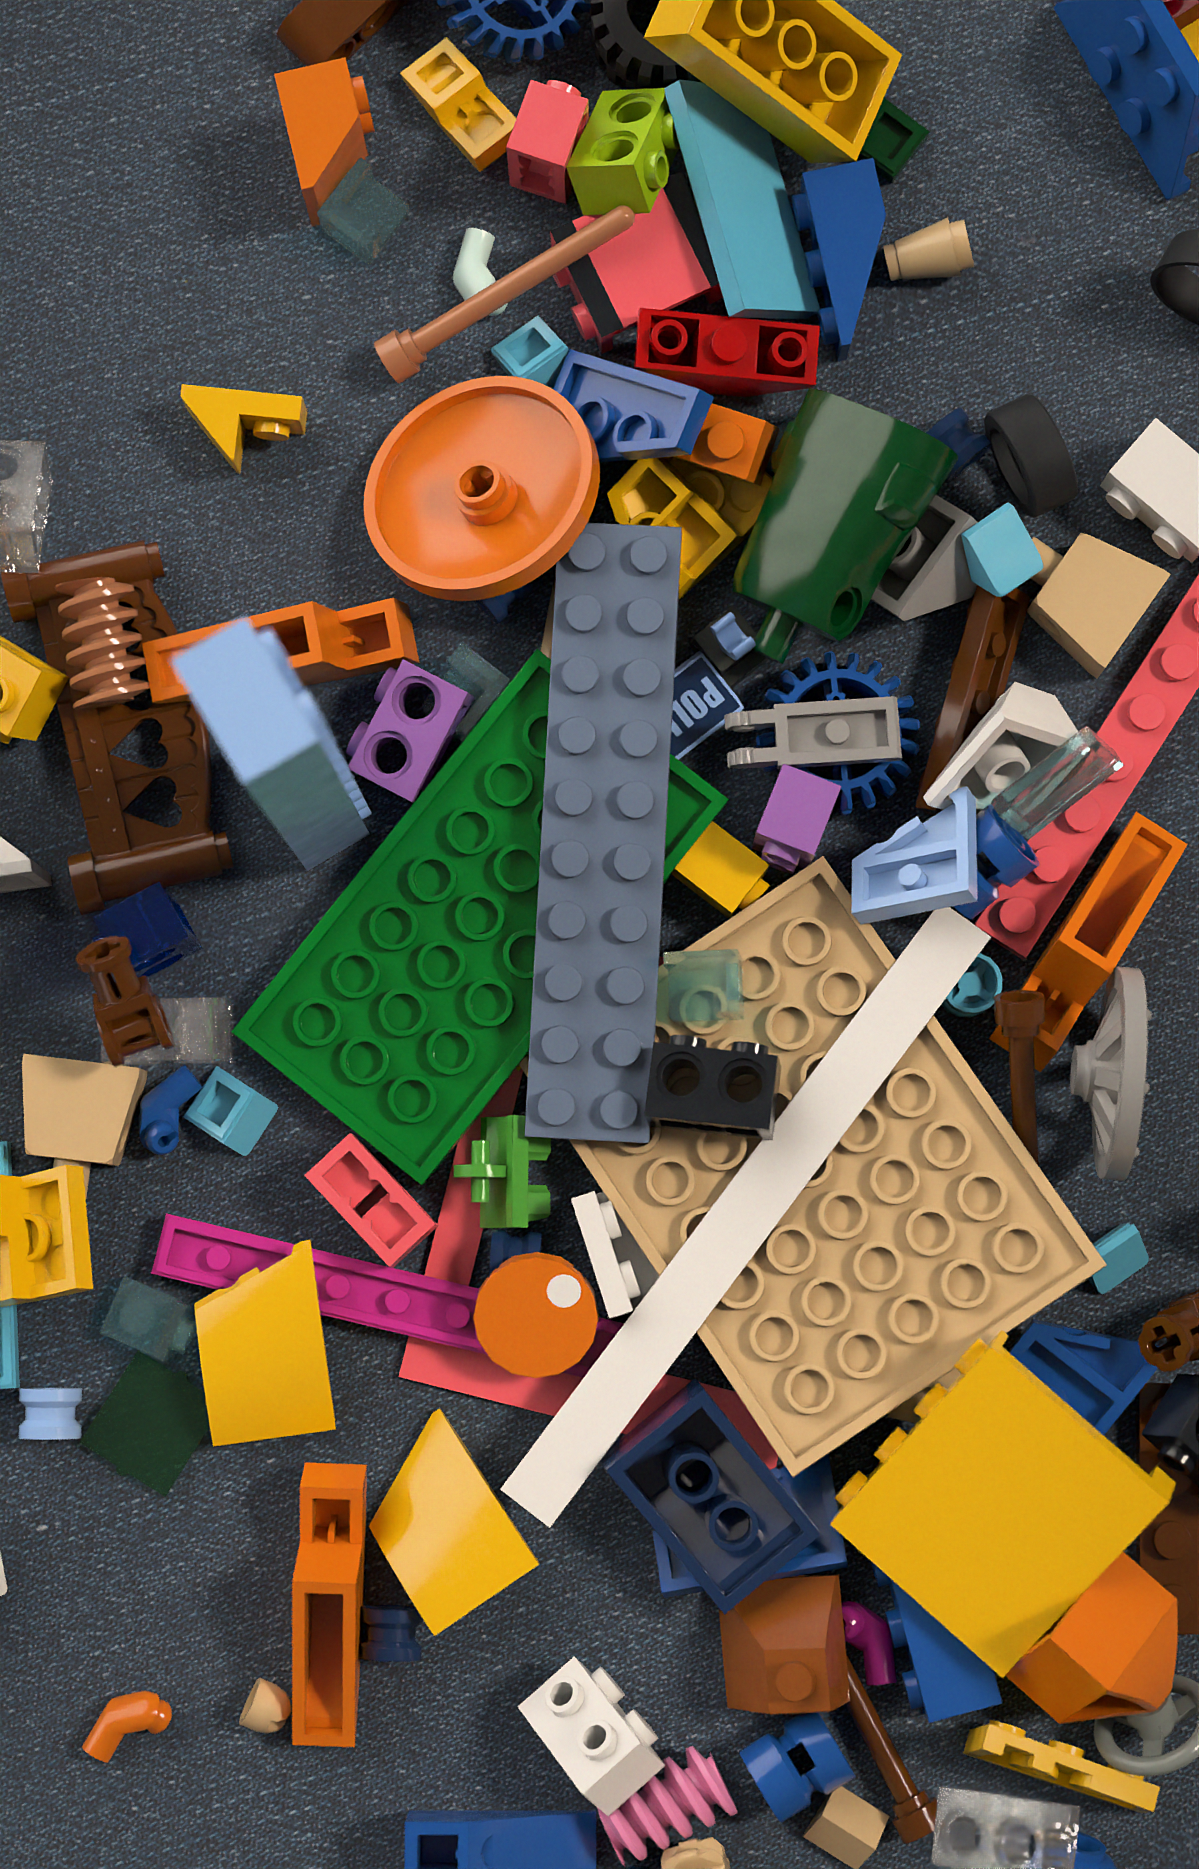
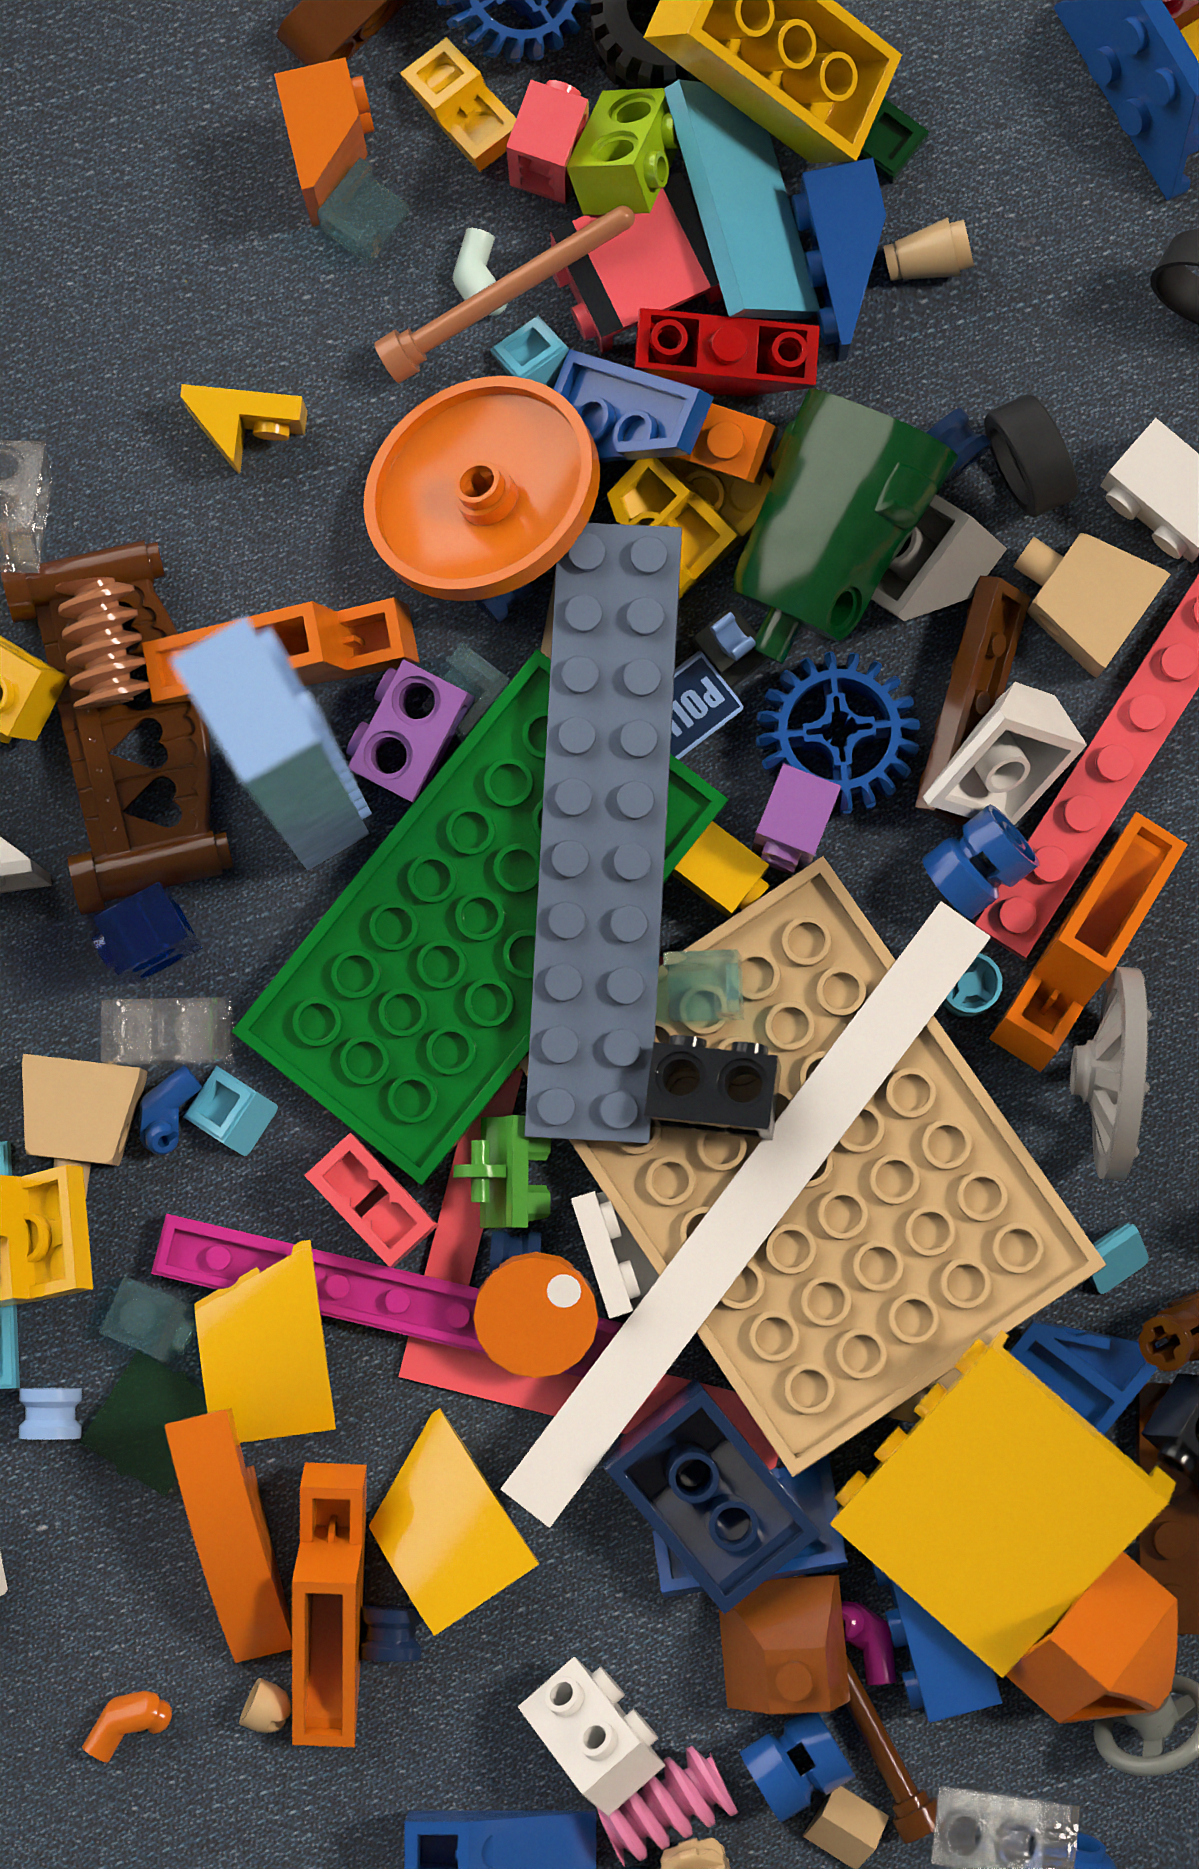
(125, 1010): reddish brown connector -> none
(231, 1534): none -> orange slope
(821, 733): light grey hinge -> none
(920, 865): light blue wing -> none
(1001, 552): medium azure slope -> none
(1020, 1016): reddish brown piece -> none
(1057, 782): clear light blue tile -> none
(1059, 1765): yellow wing -> none

